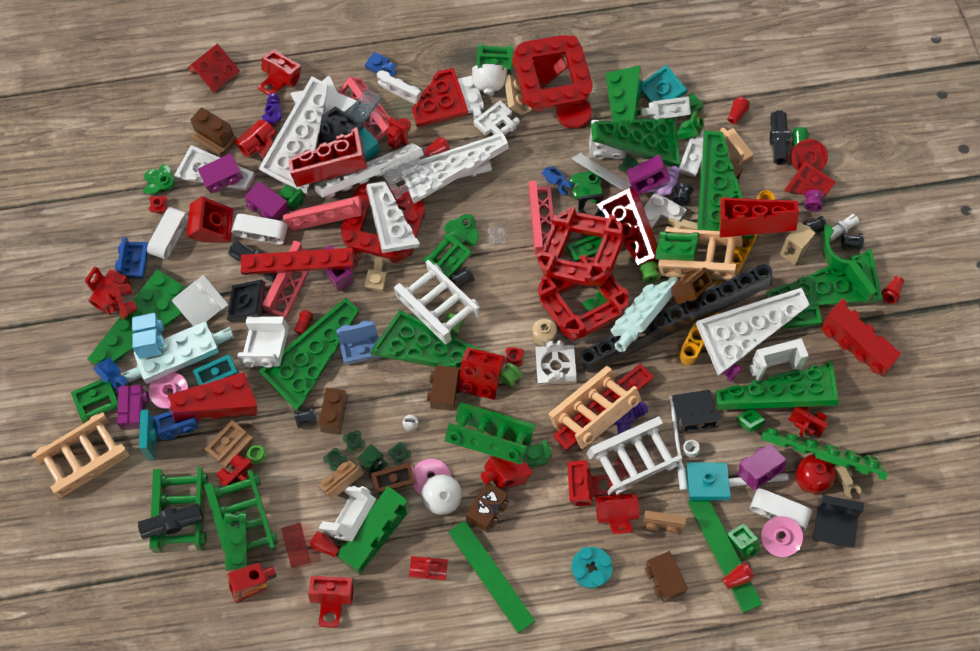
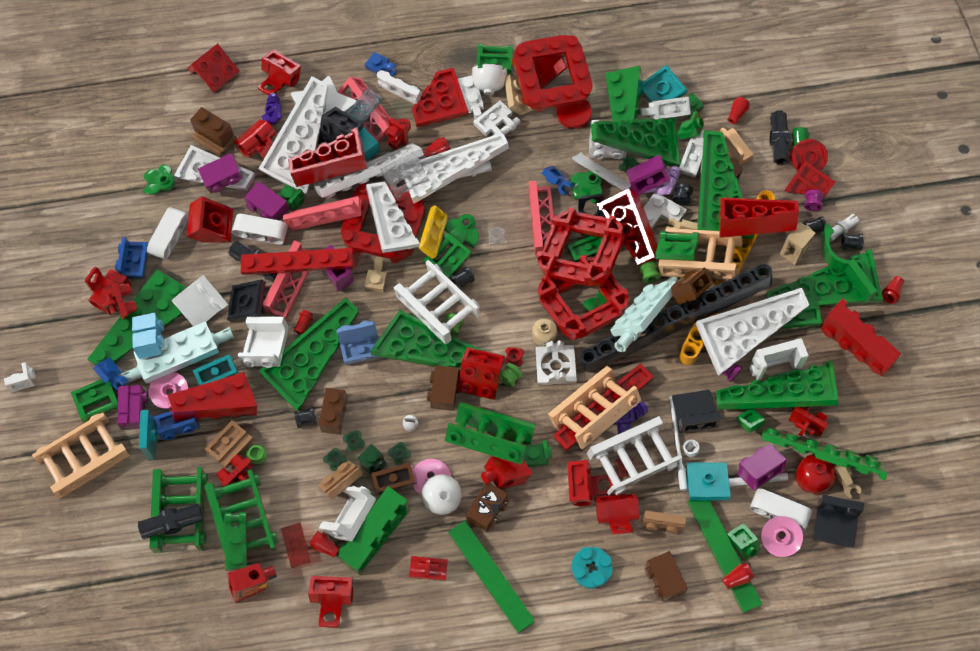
(21, 381): none -> white bracket
(162, 207): red plate -> none
(433, 232): none -> yellow tile

